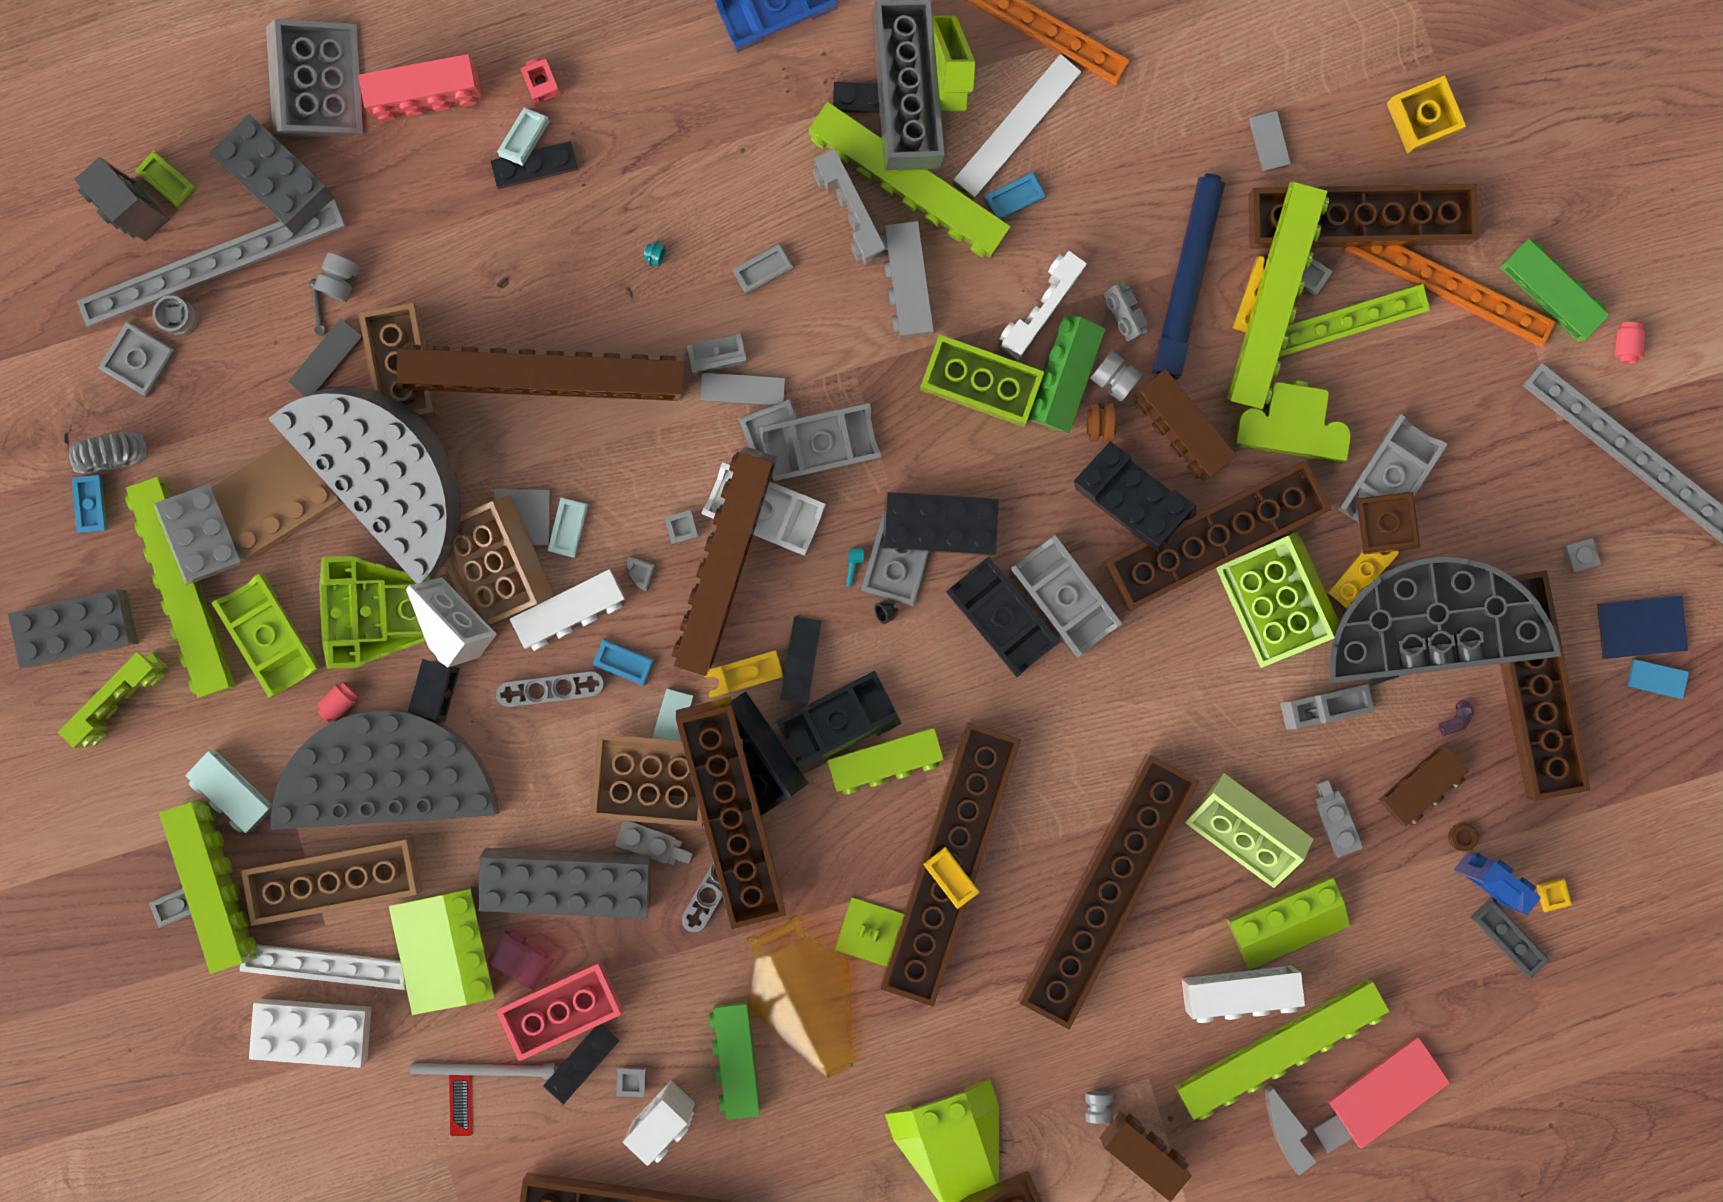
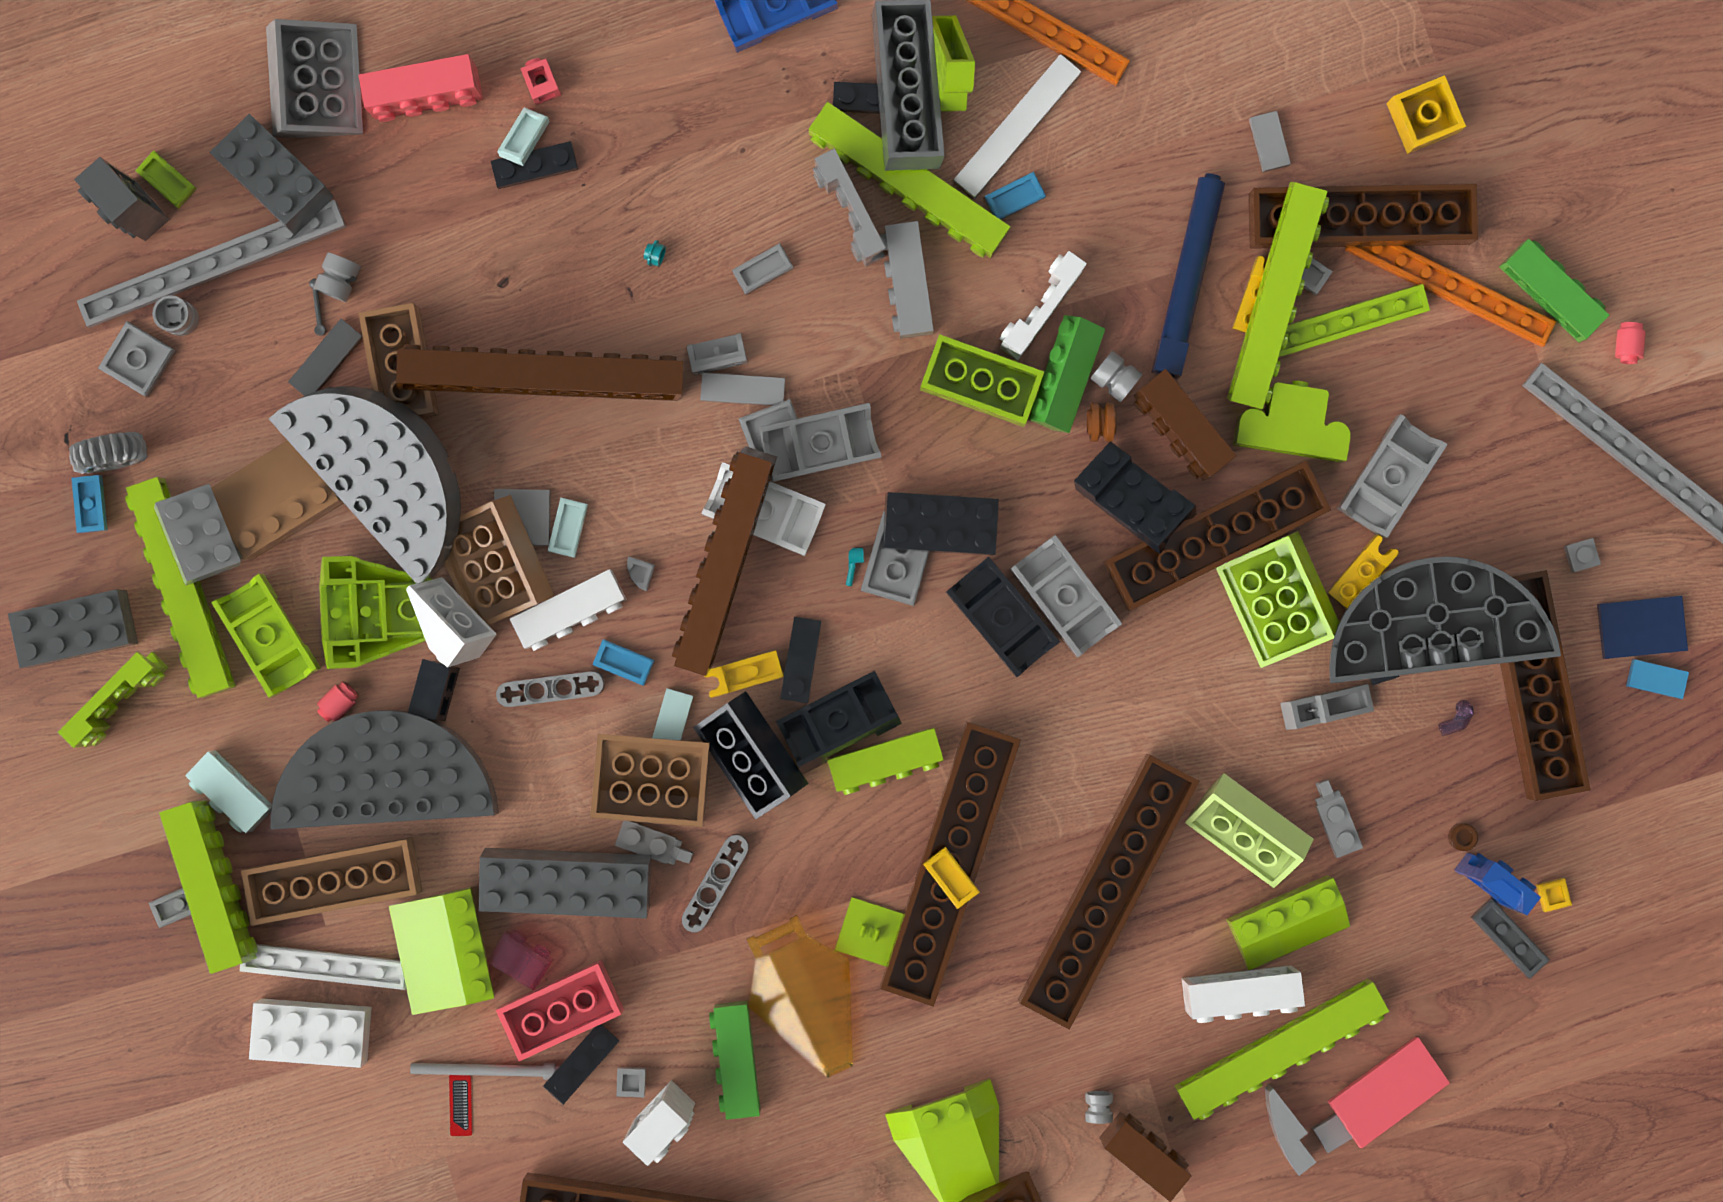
(681, 527): light grey plate -> none
(730, 812): reddish brown brick -> none
(885, 611): black hinge -> none
(1119, 300): light grey hinge -> none
(1388, 523): reddish brown plate -> none
(1424, 786): reddish brown brick -> none

